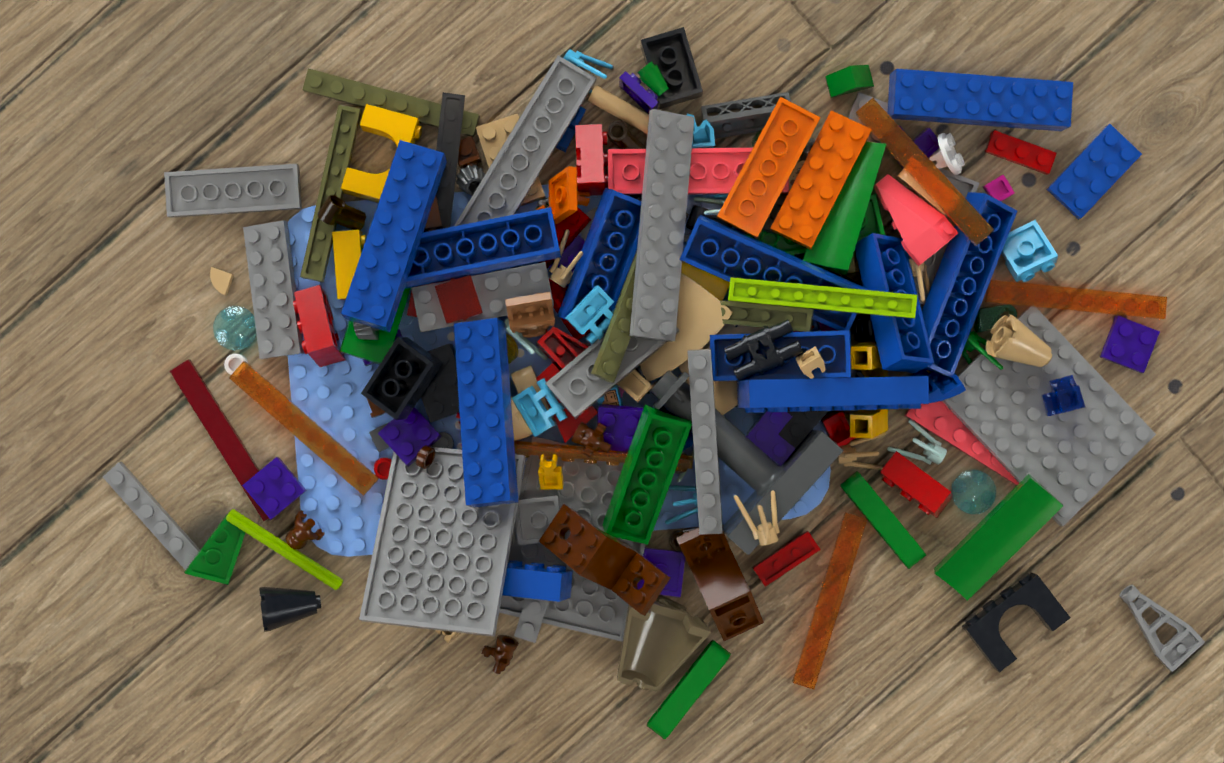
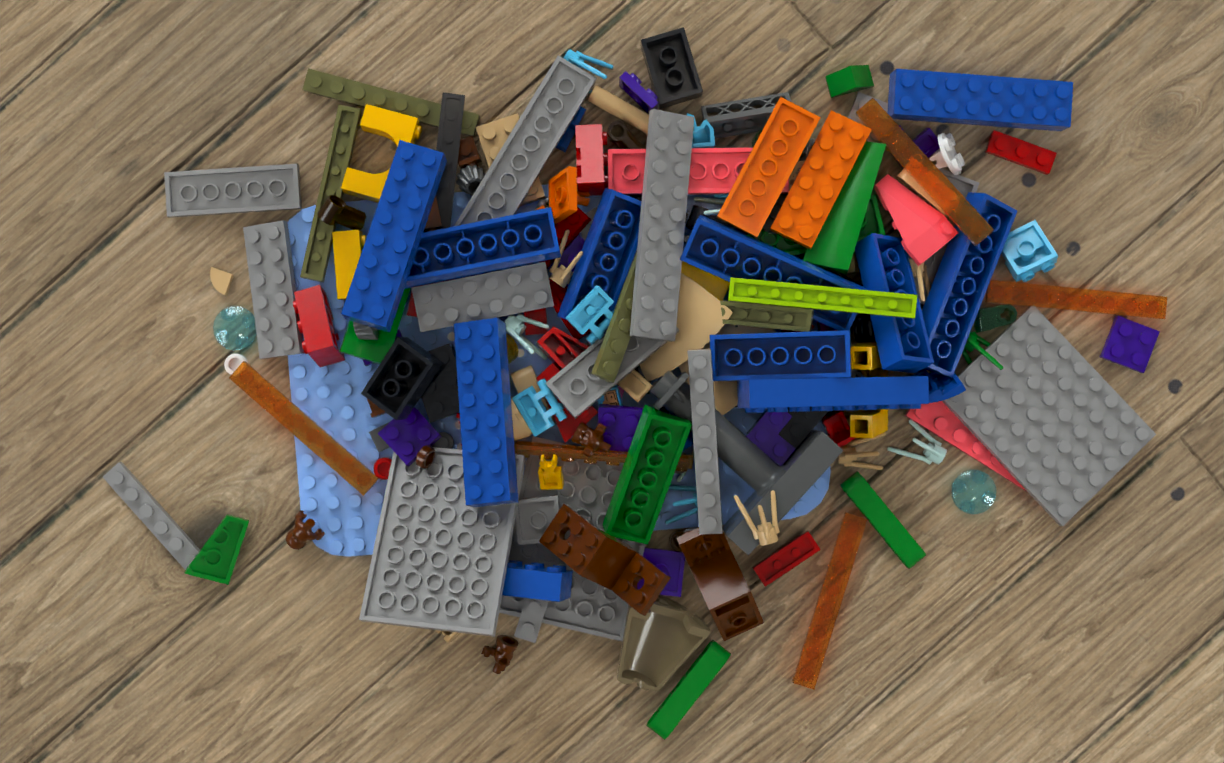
(217, 425): dark red tile -> none
(274, 488): dark purple plate -> none
(284, 549): lime axle -> none
(286, 606): black cone -> none
(458, 299): clear red piece -> none
(530, 314): medium nougat slope -> none
(653, 78): green cone -> none
(759, 362): black pin -> none
(809, 361): tan tile -> none
(916, 485): red wedge -> none
(984, 626): black arch -> none
(998, 537): green arch -> none
(999, 188): dark pink tile -> none
(1017, 343): tan cone -> none
(1064, 396): clear blue brick -> none
(1094, 171): blue plate -> none
(1179, 646): light grey plate -> none

